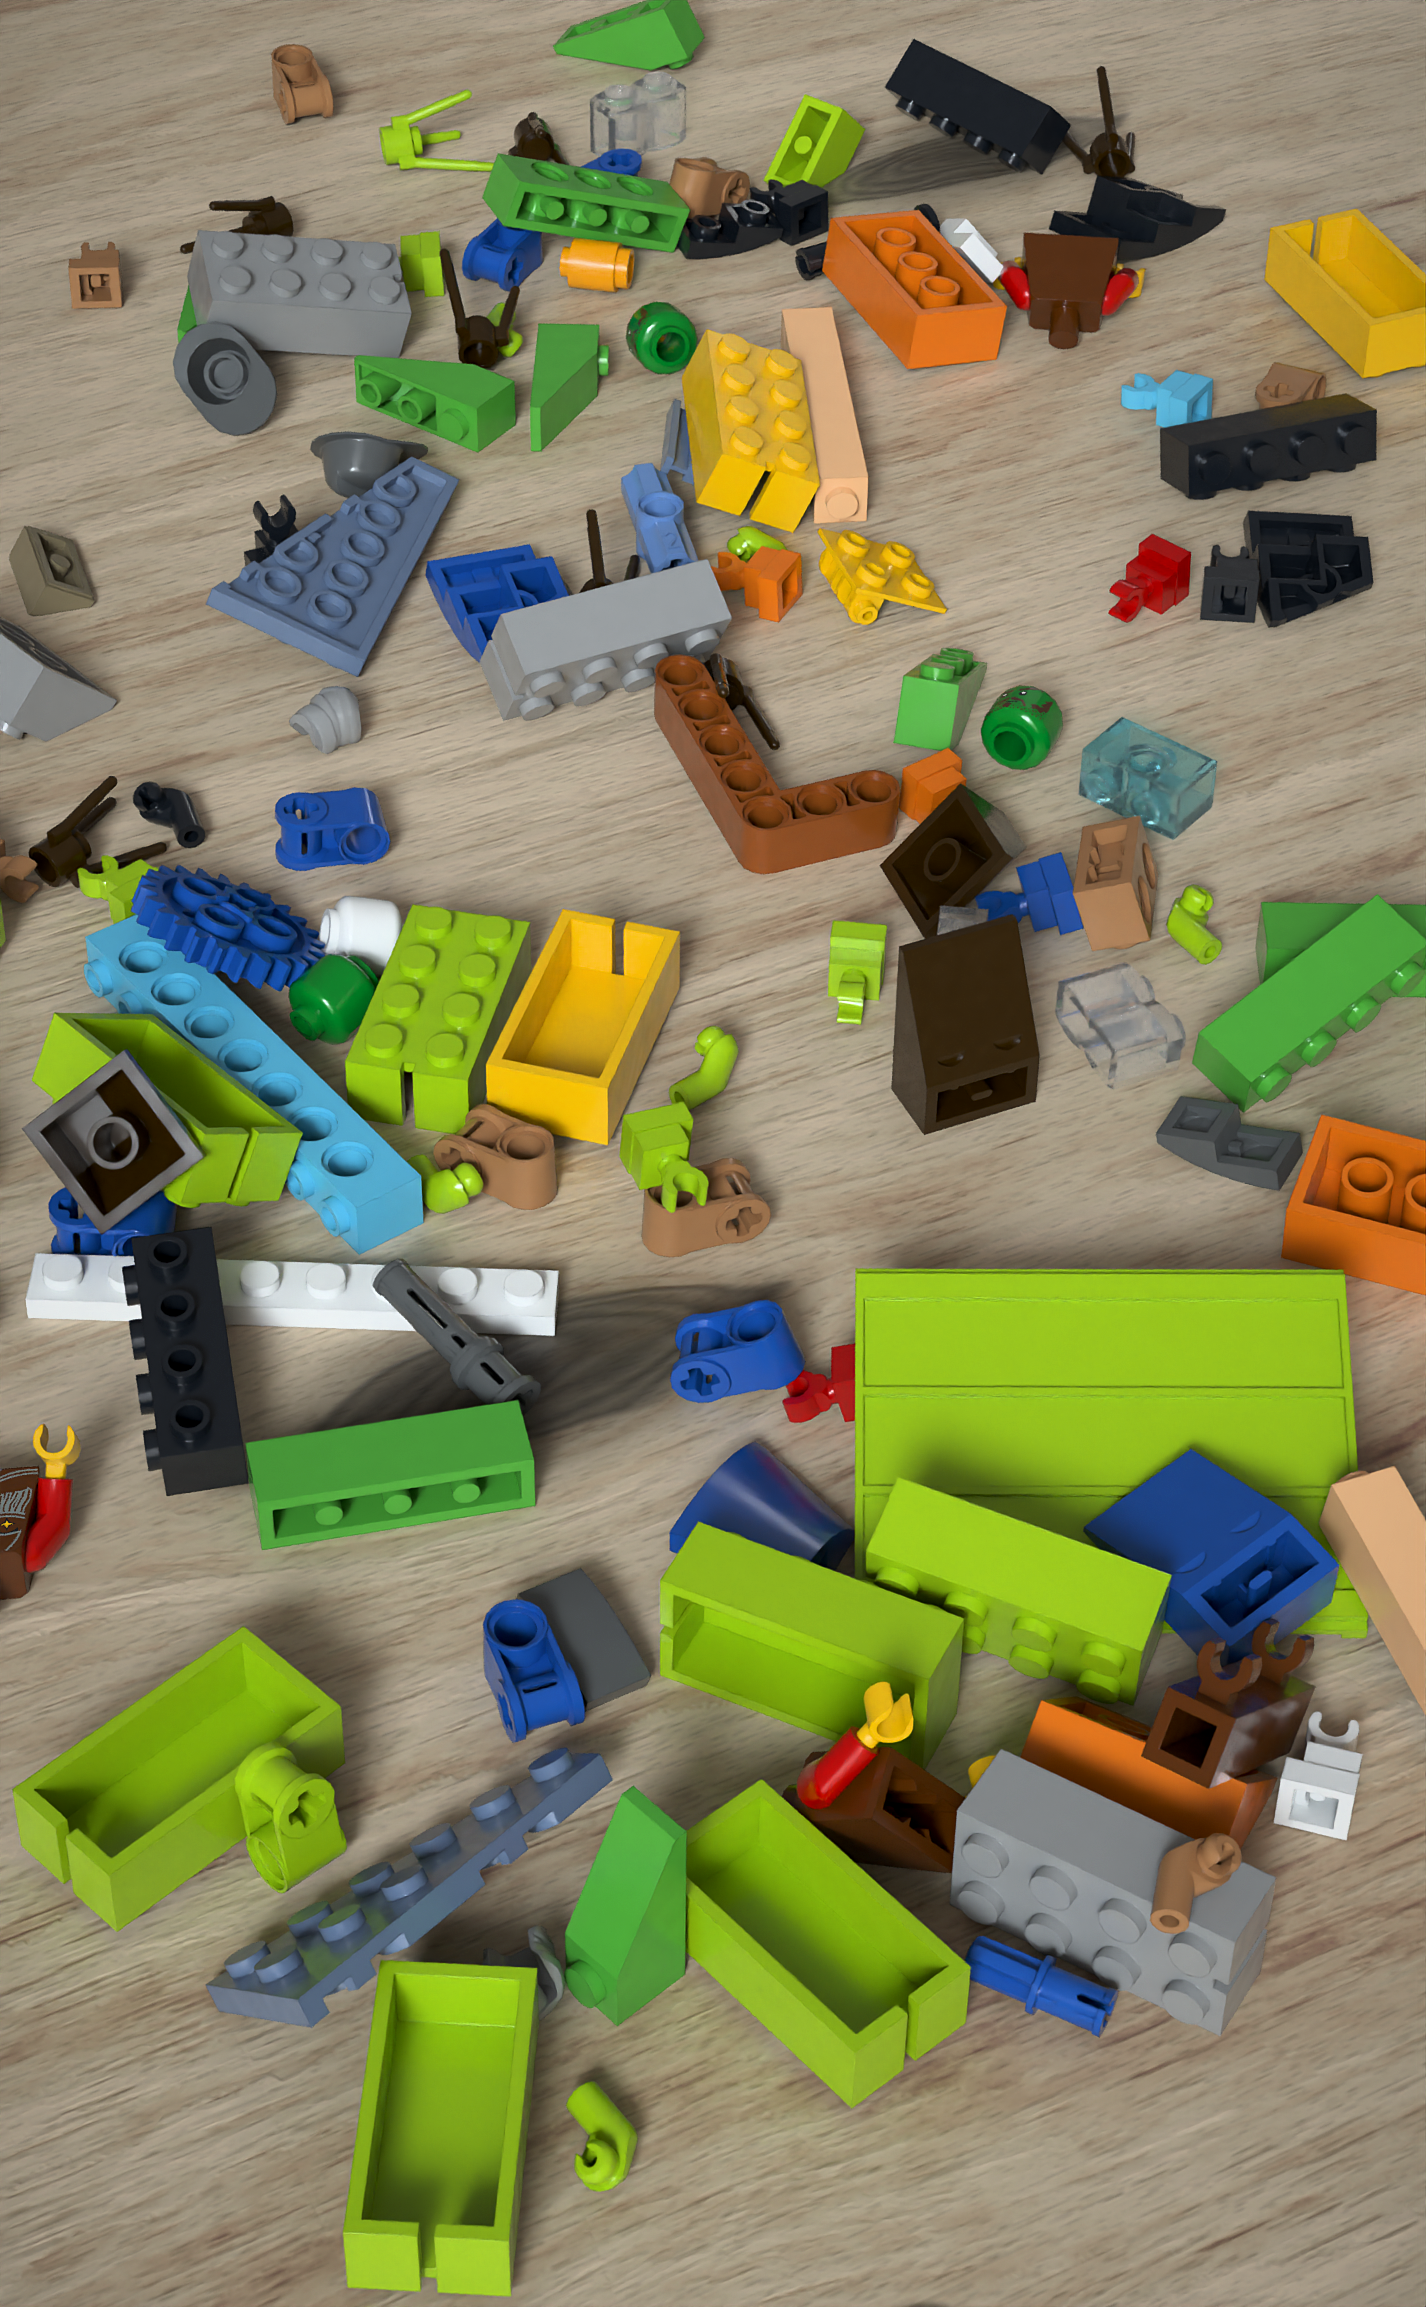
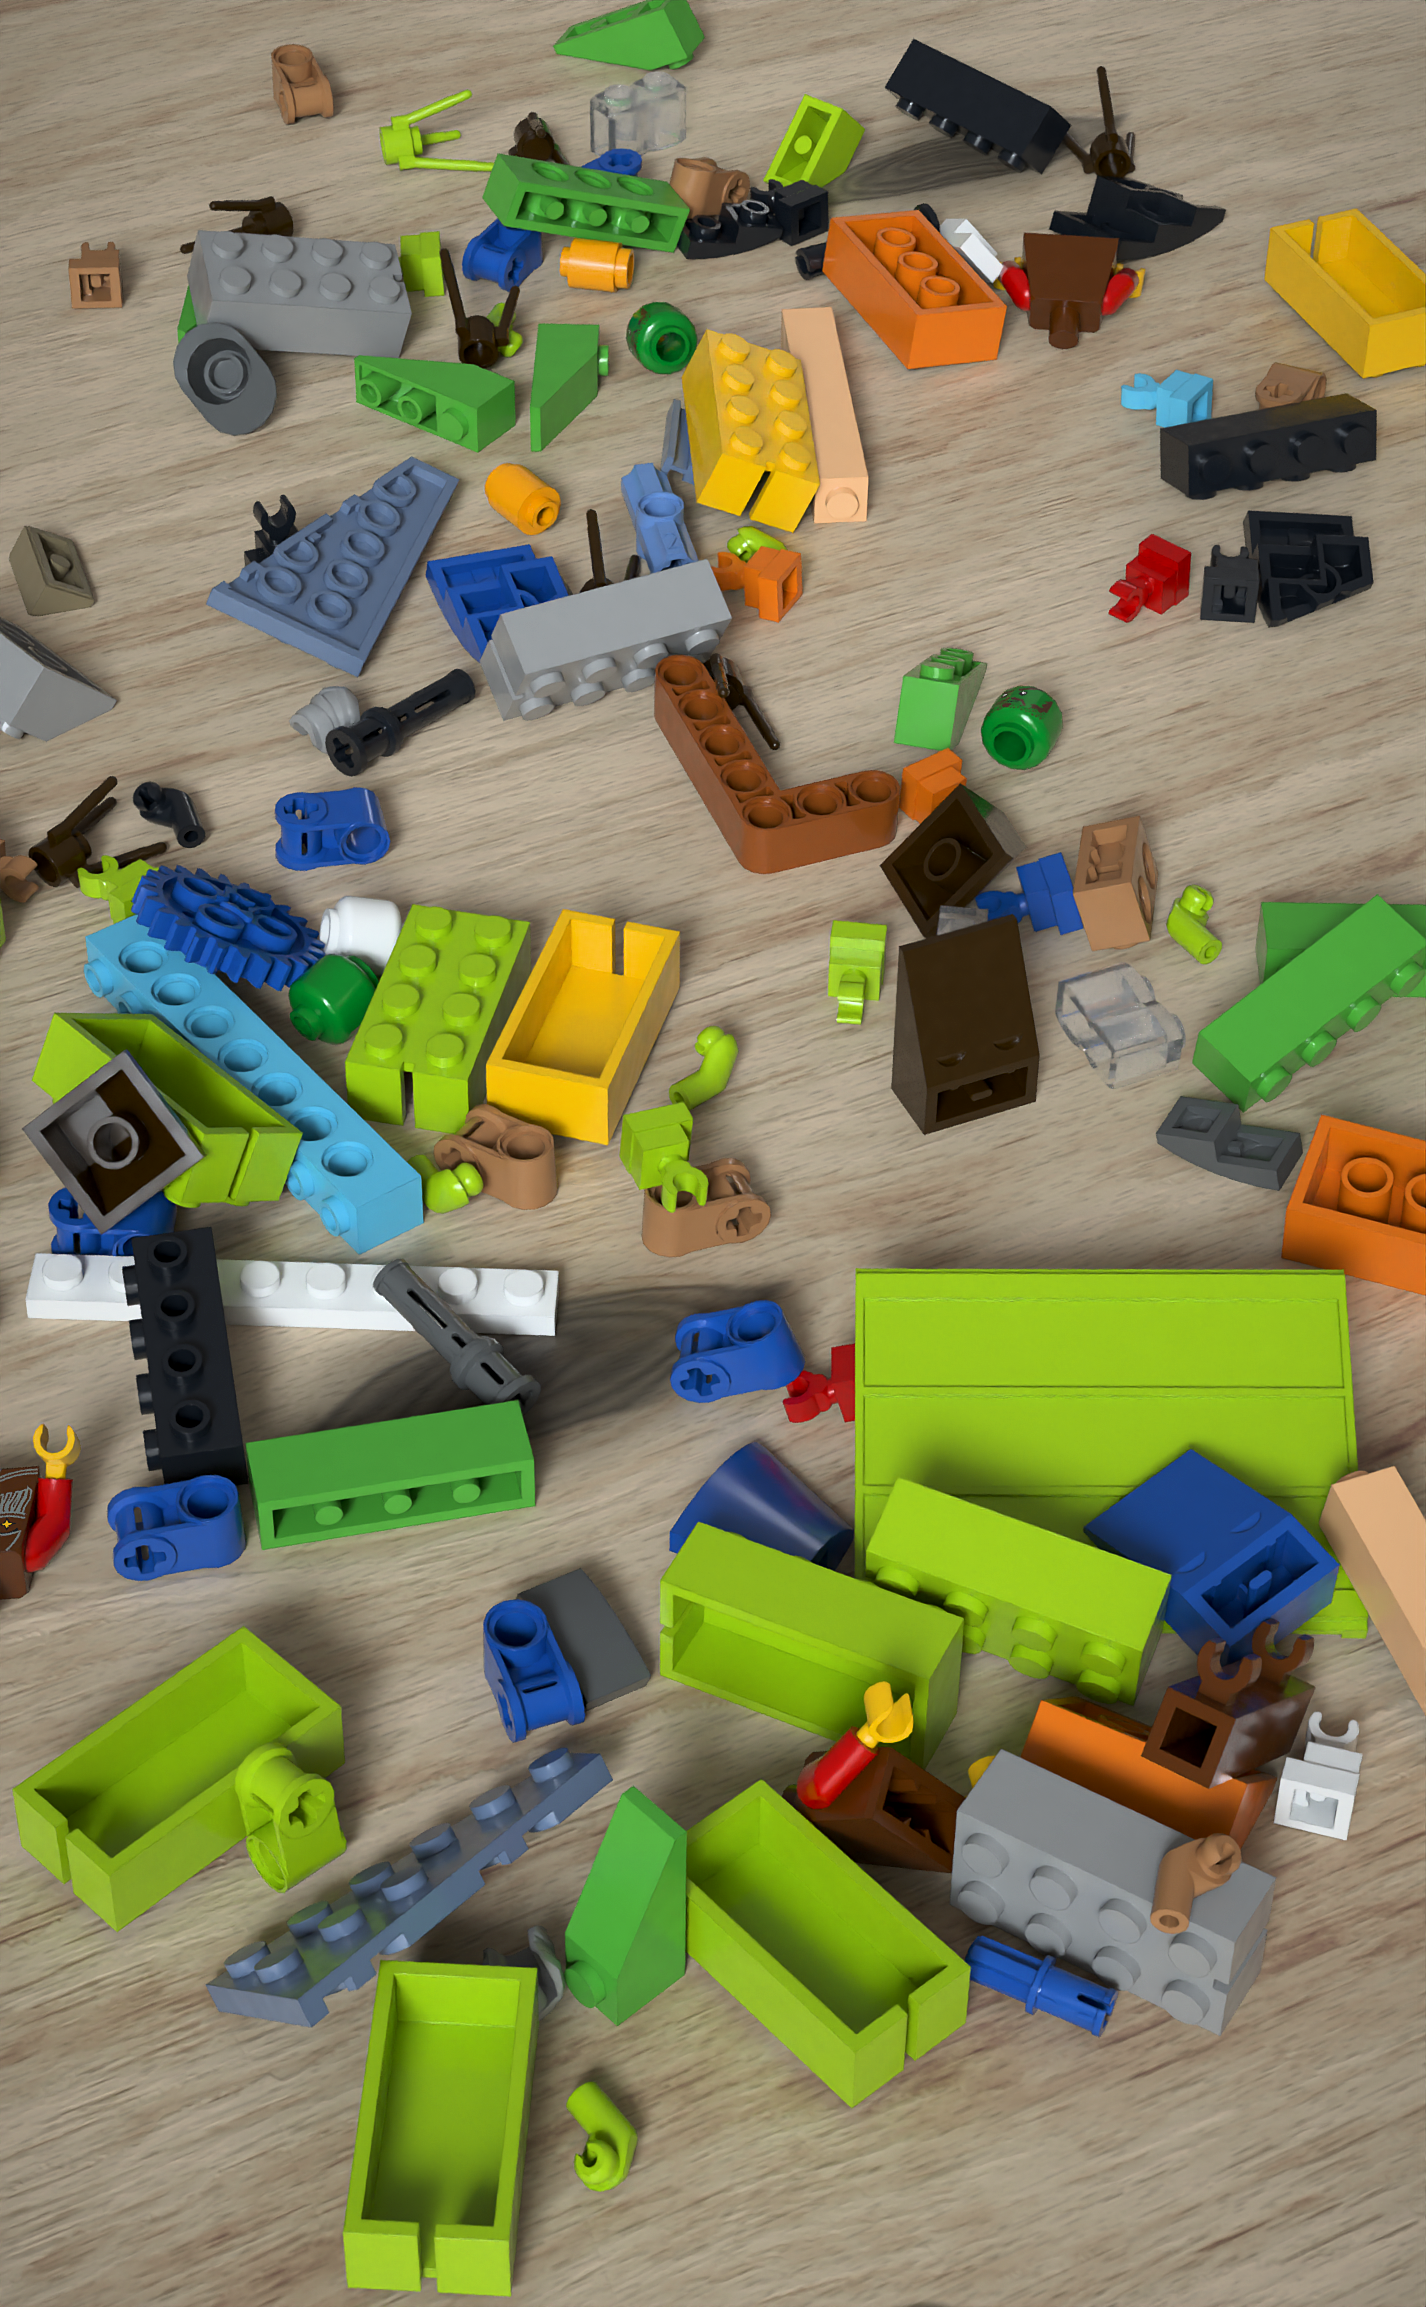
(183, 1524): none -> blue piece
(358, 459): dark grey piece -> none
(364, 735): none -> black pin
(522, 498): none -> light orange brick
(870, 572): yellow hinge -> none
(1147, 777): clear light blue brick -> none

